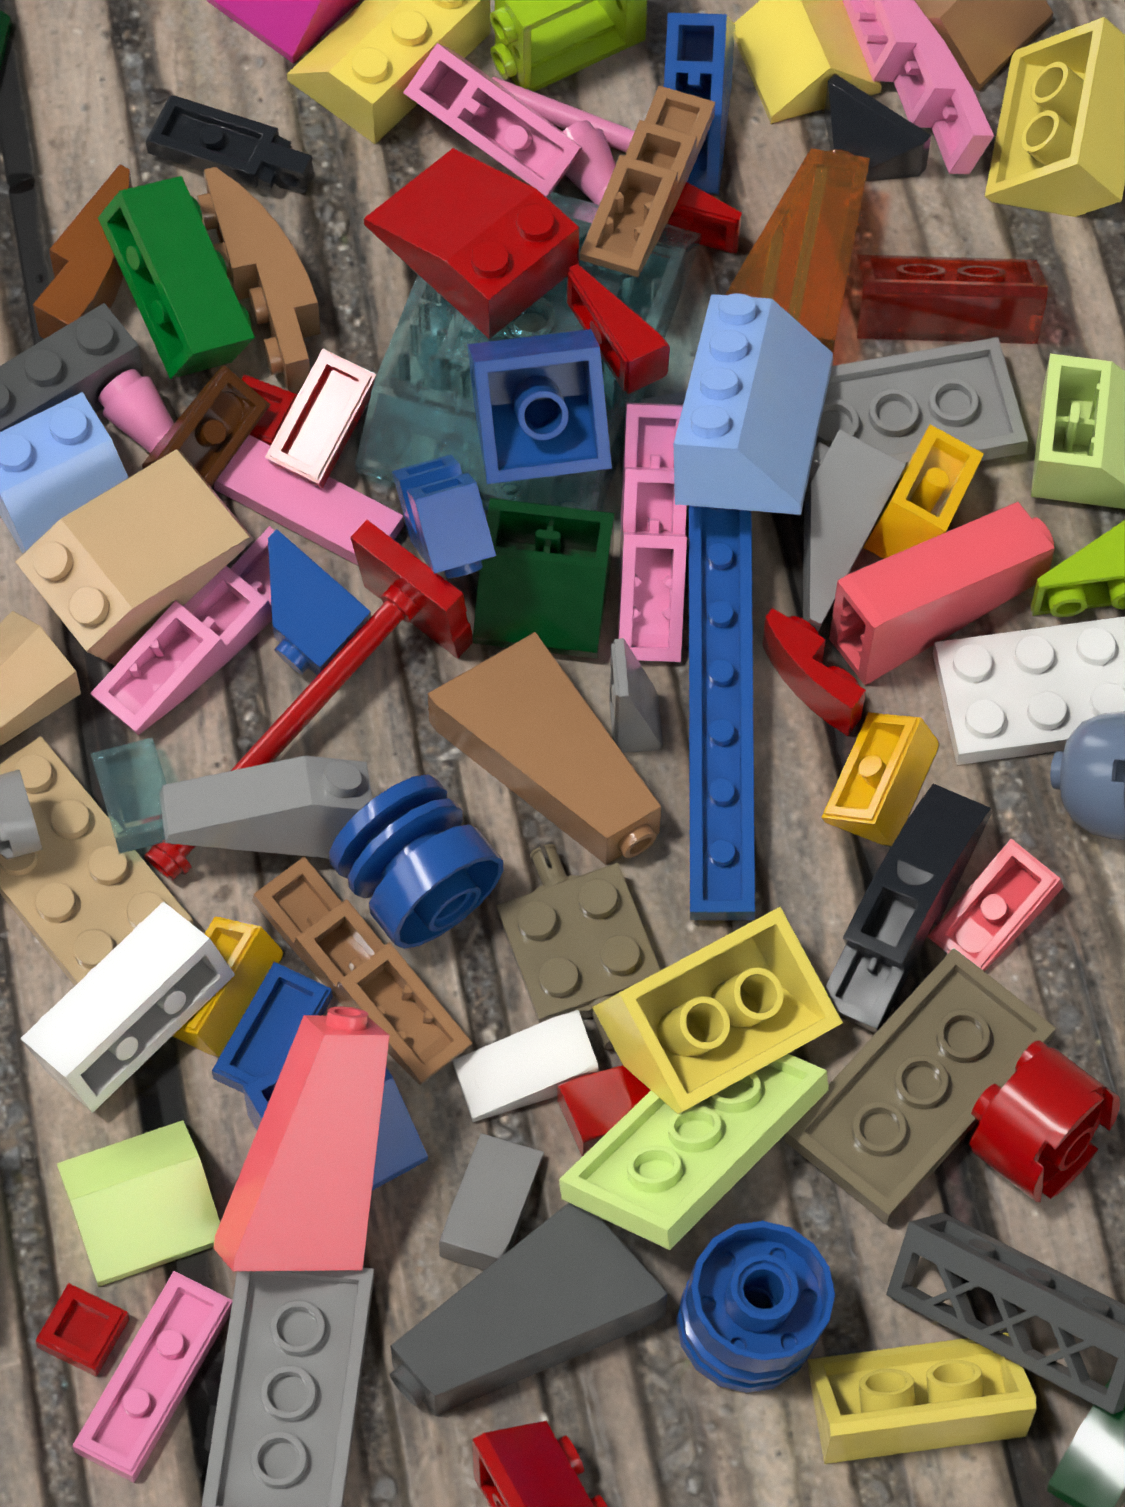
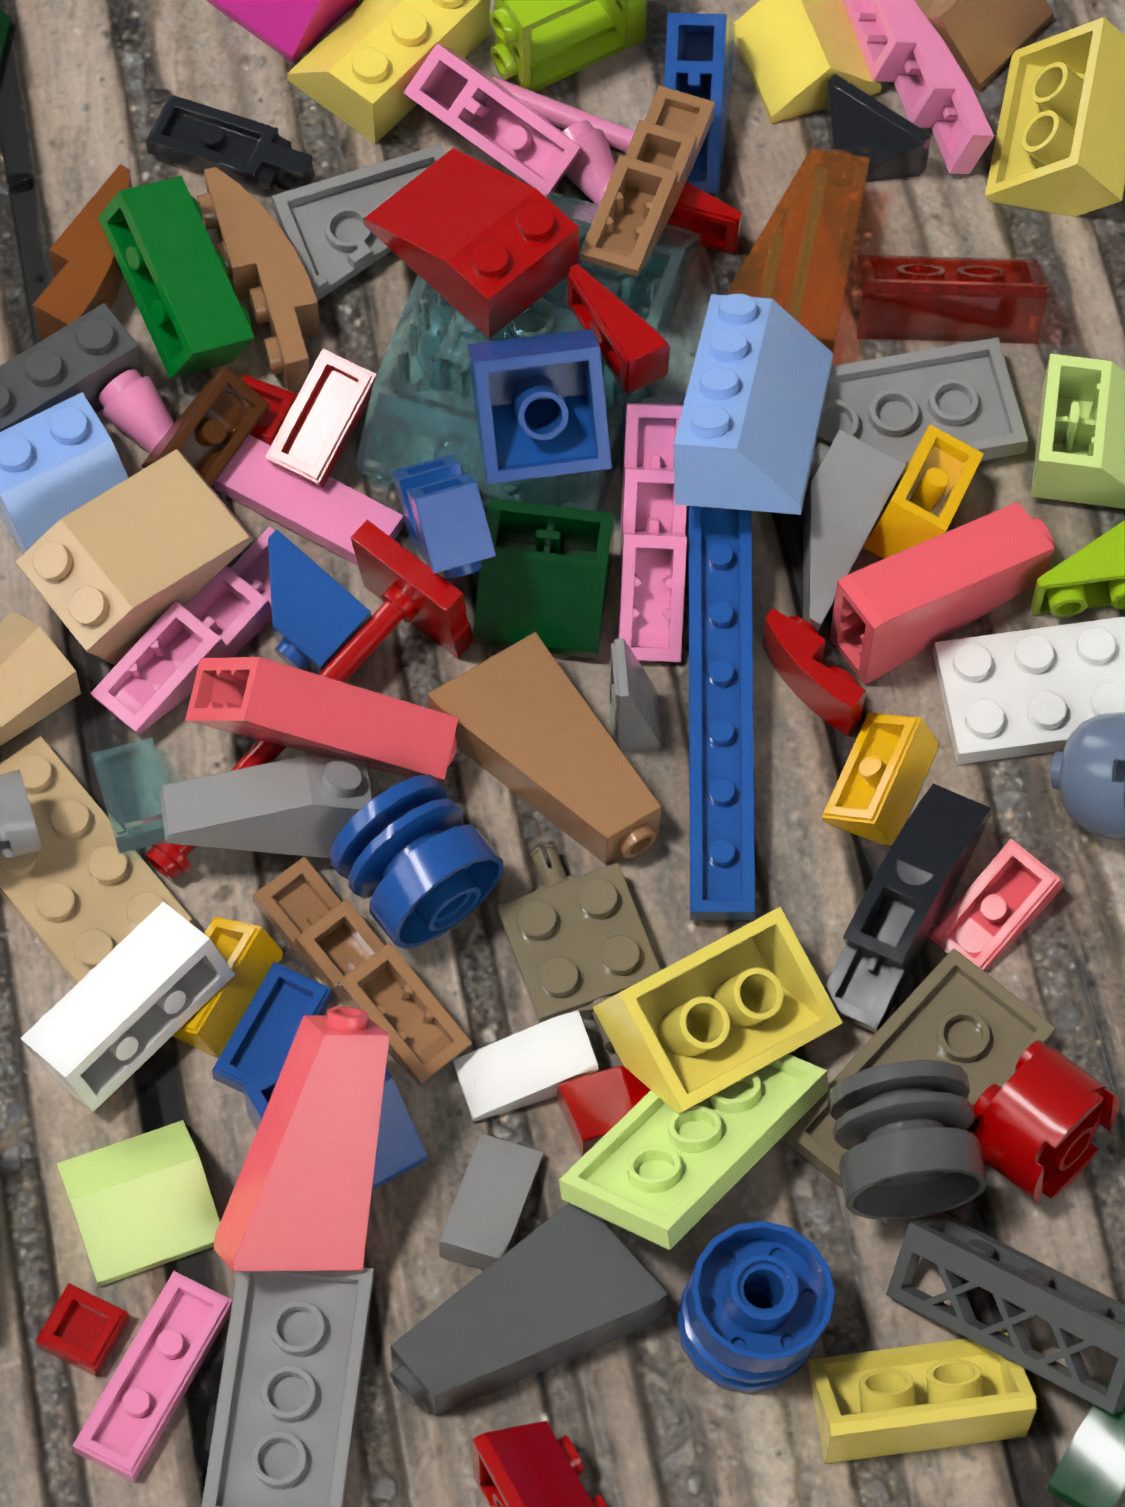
(321, 716): none -> coral slope
(328, 222): none -> light grey wing
(906, 1140): none -> dark grey wheel

